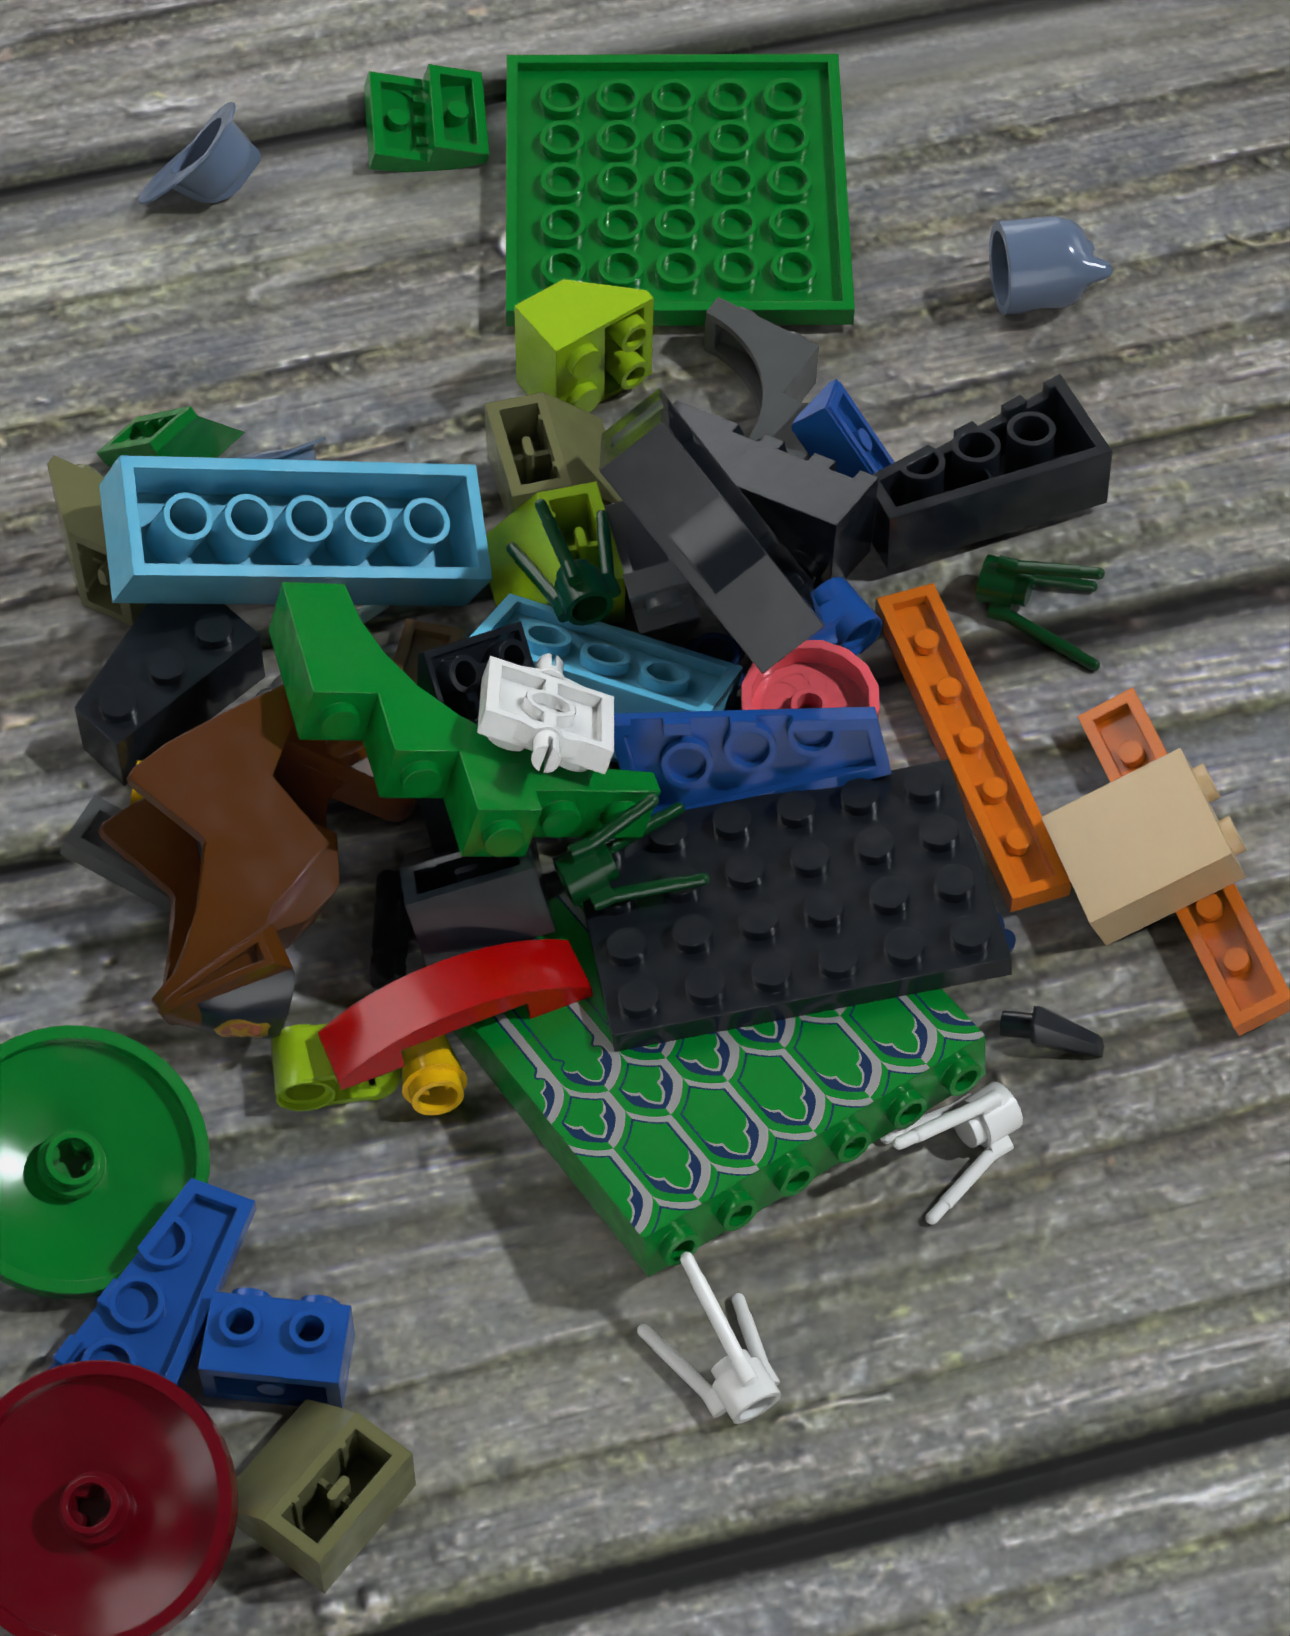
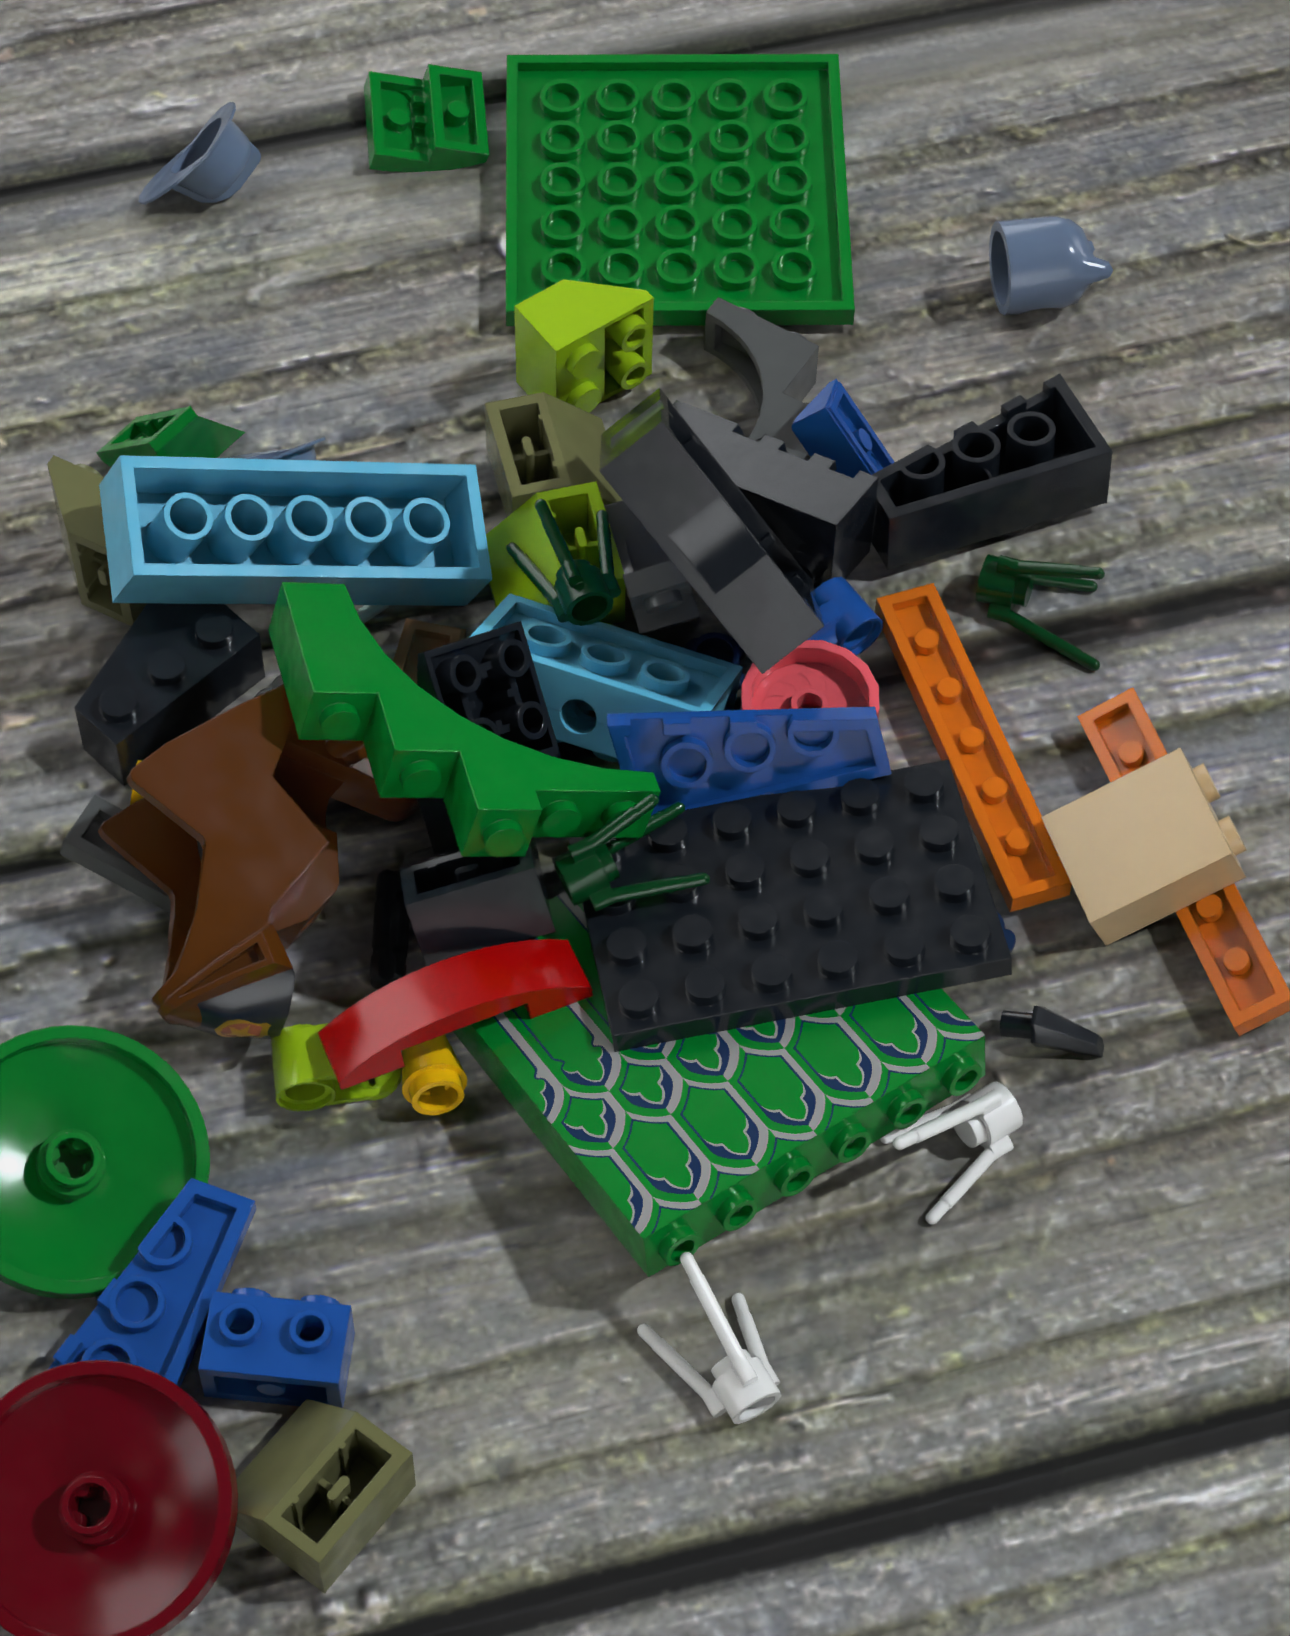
(546, 715): white plate -> none

